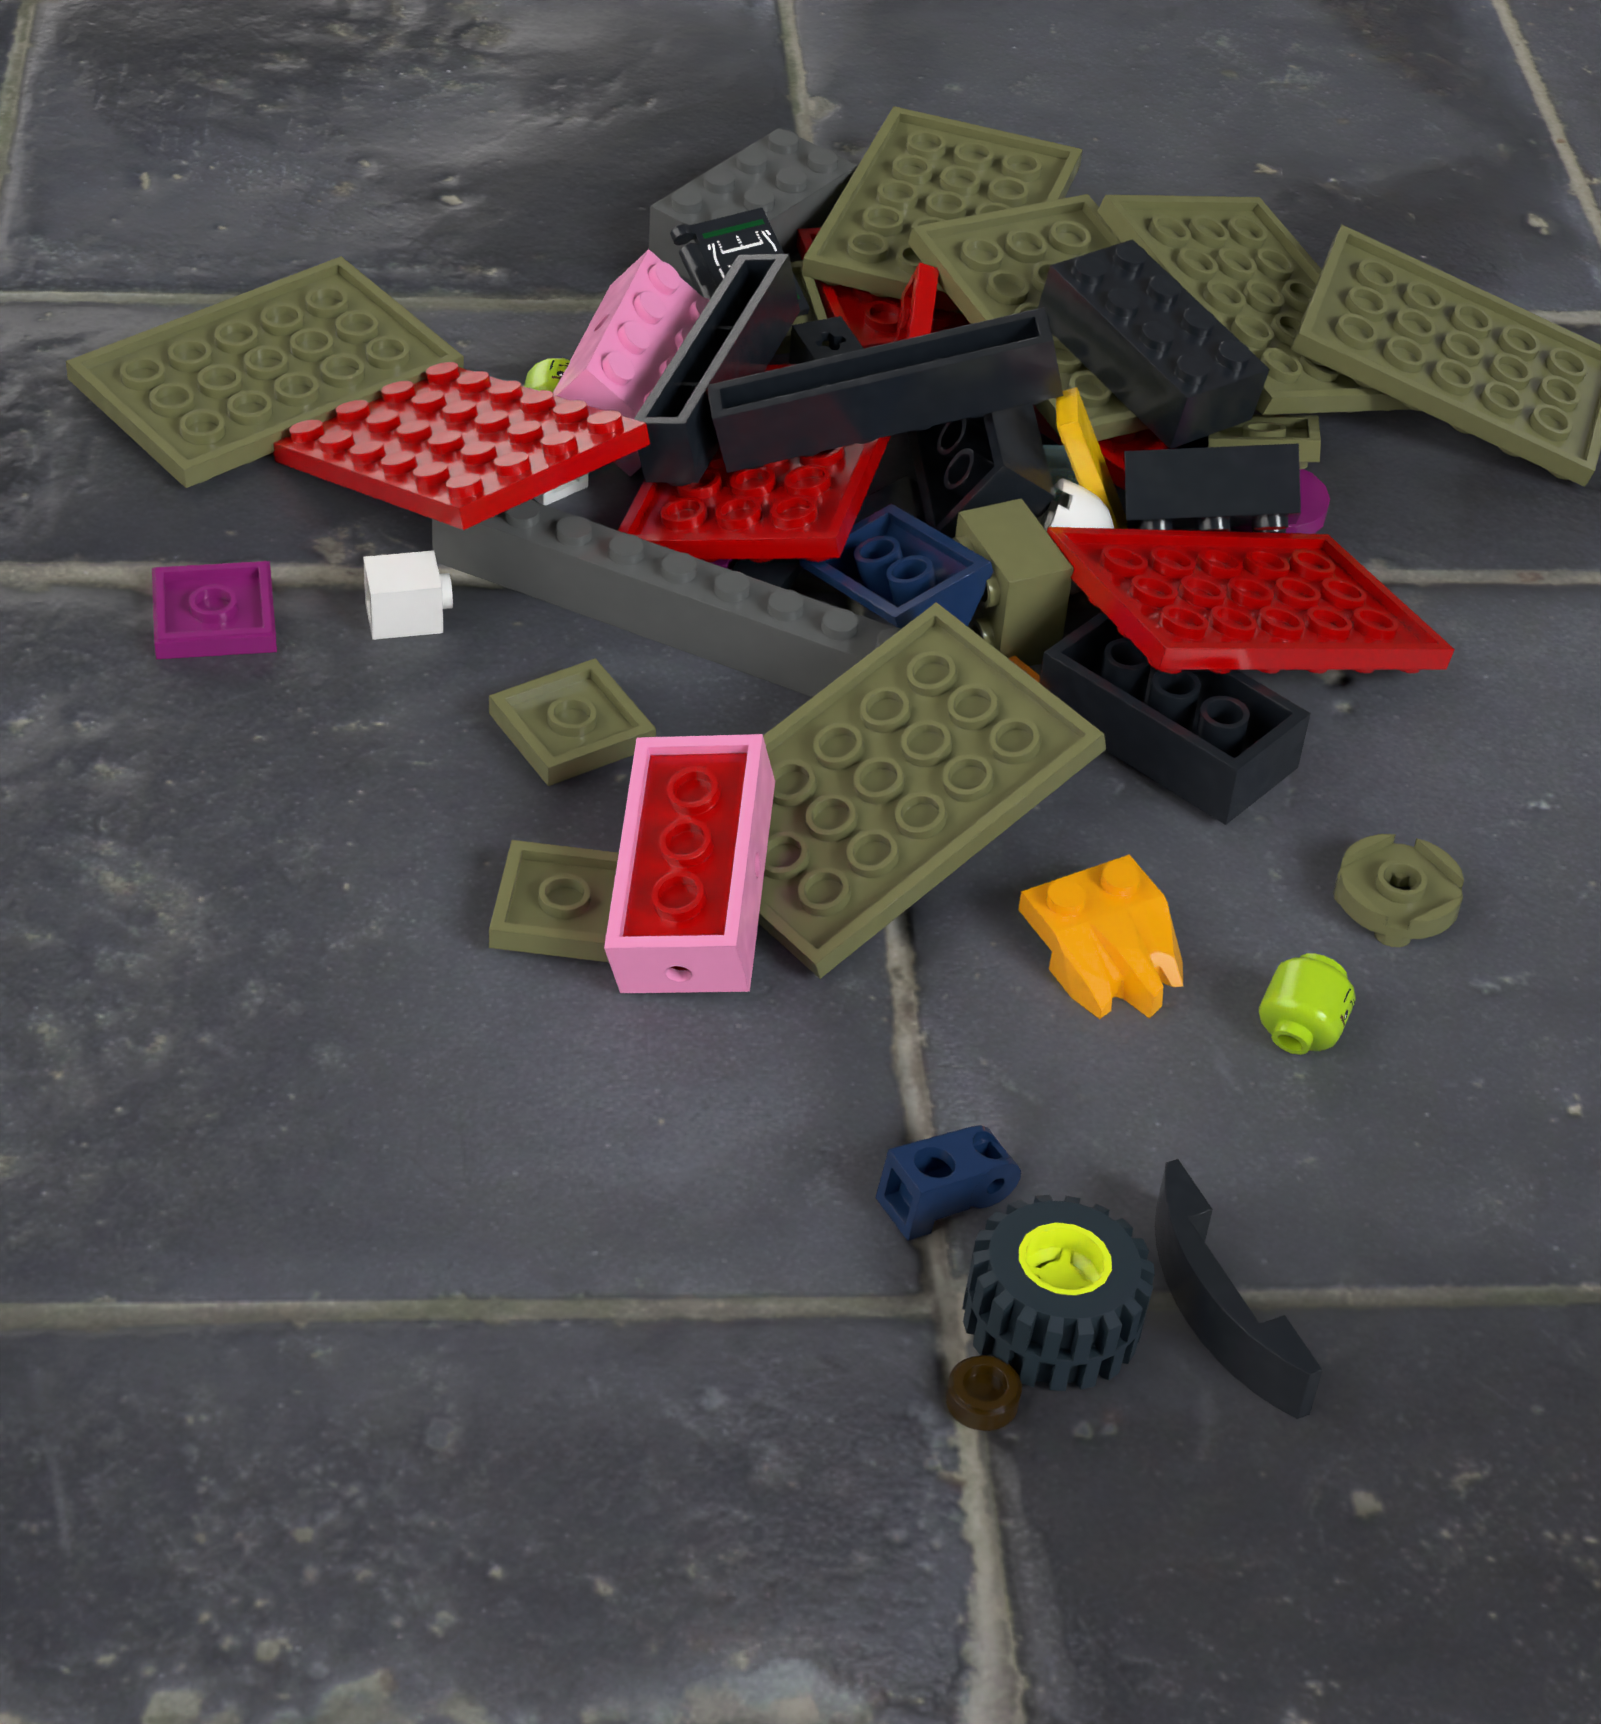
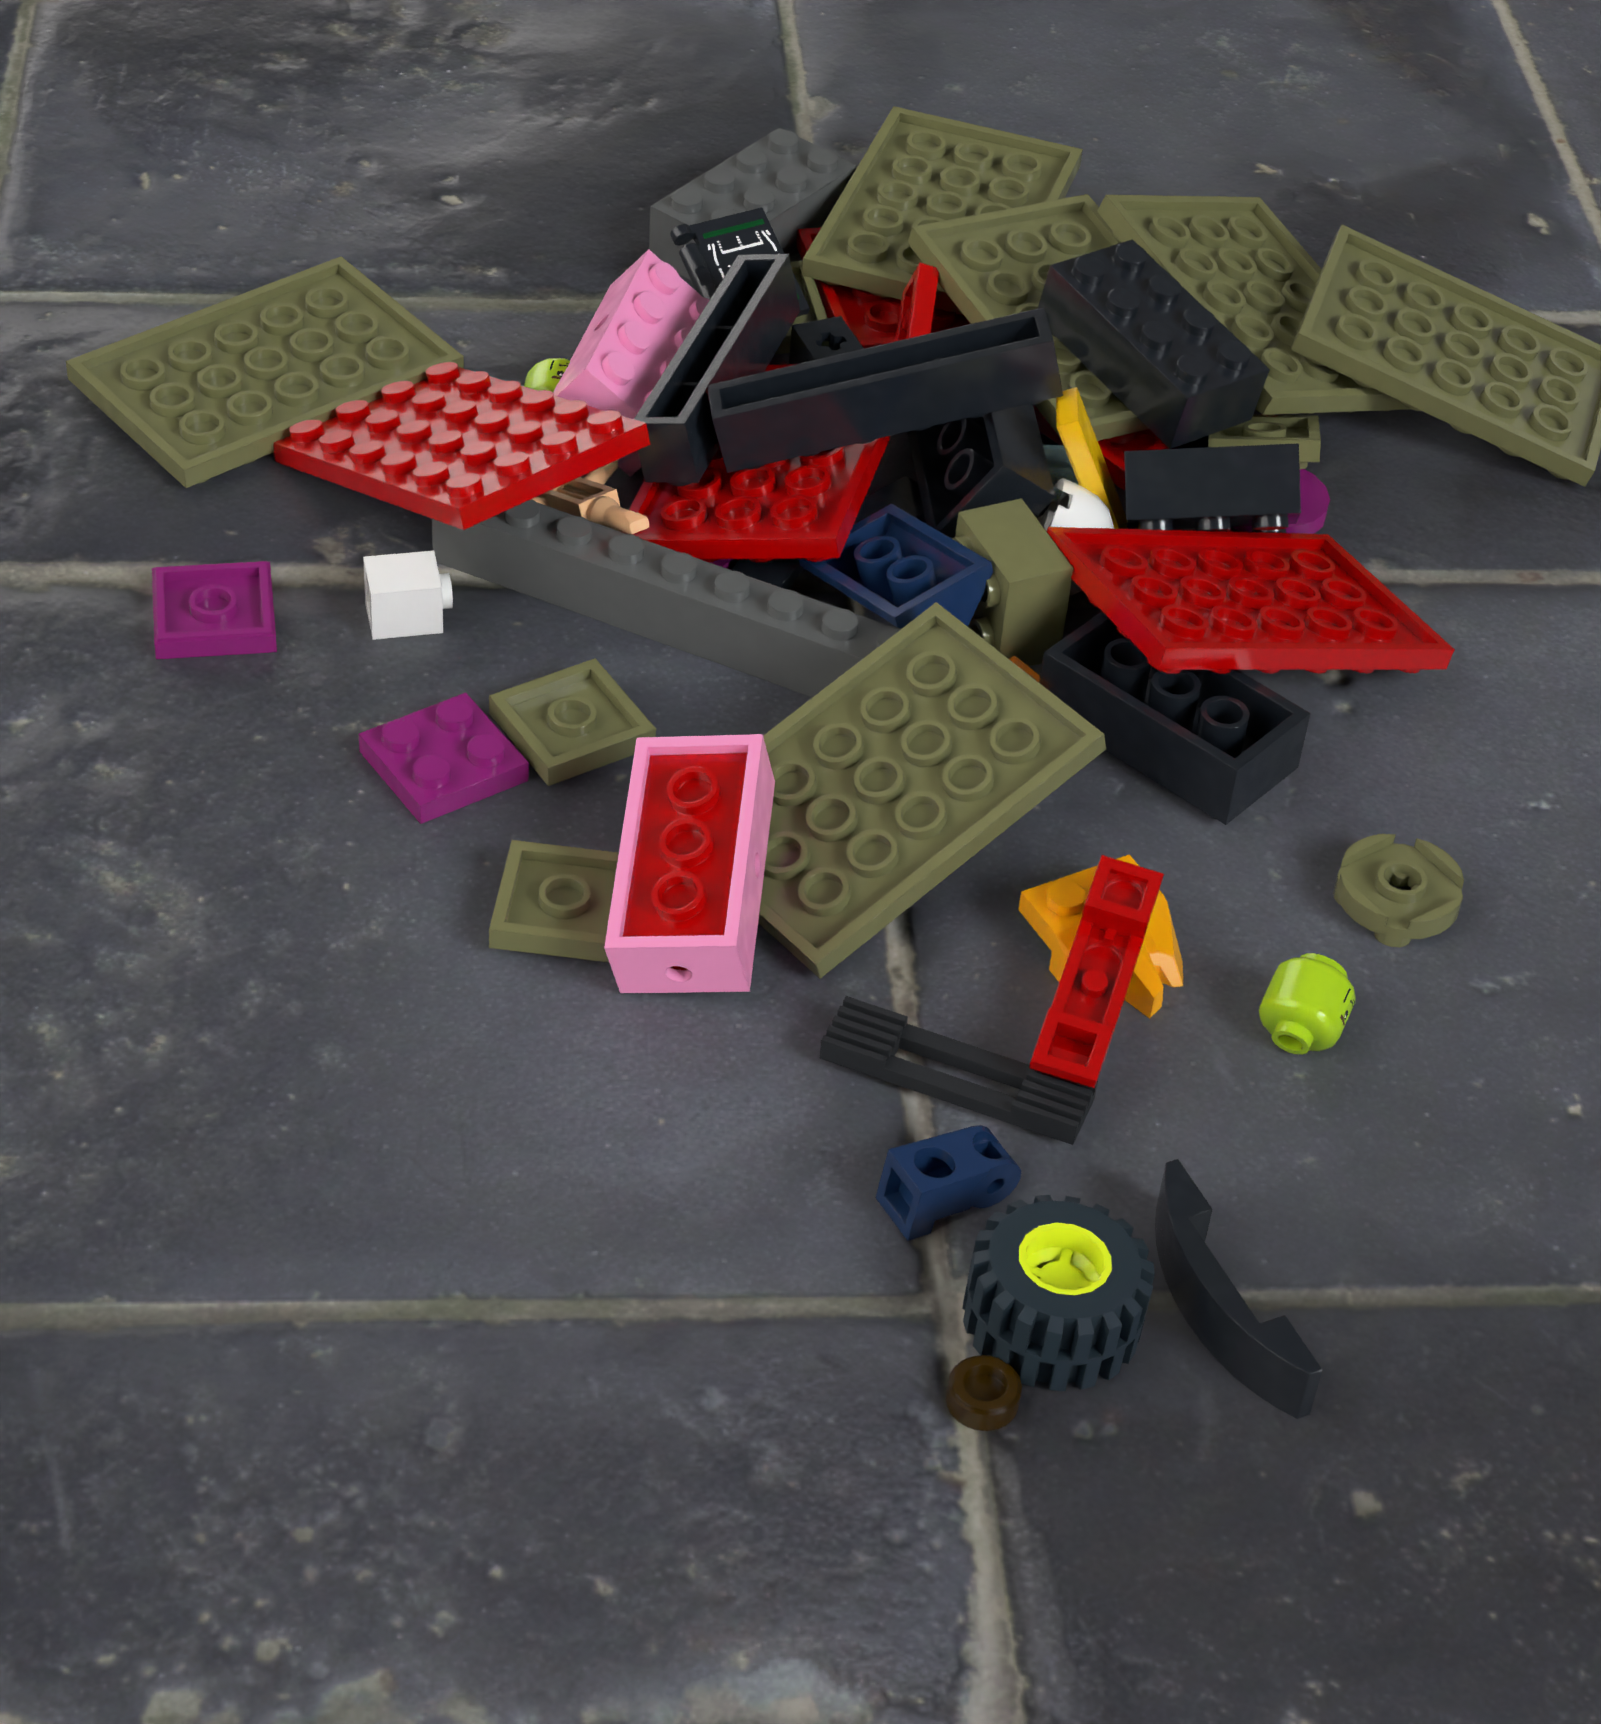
(443, 757): none -> magenta plate
(595, 501): none -> light nougat piece
(869, 1037): none -> black container
(1097, 972): none -> red slope

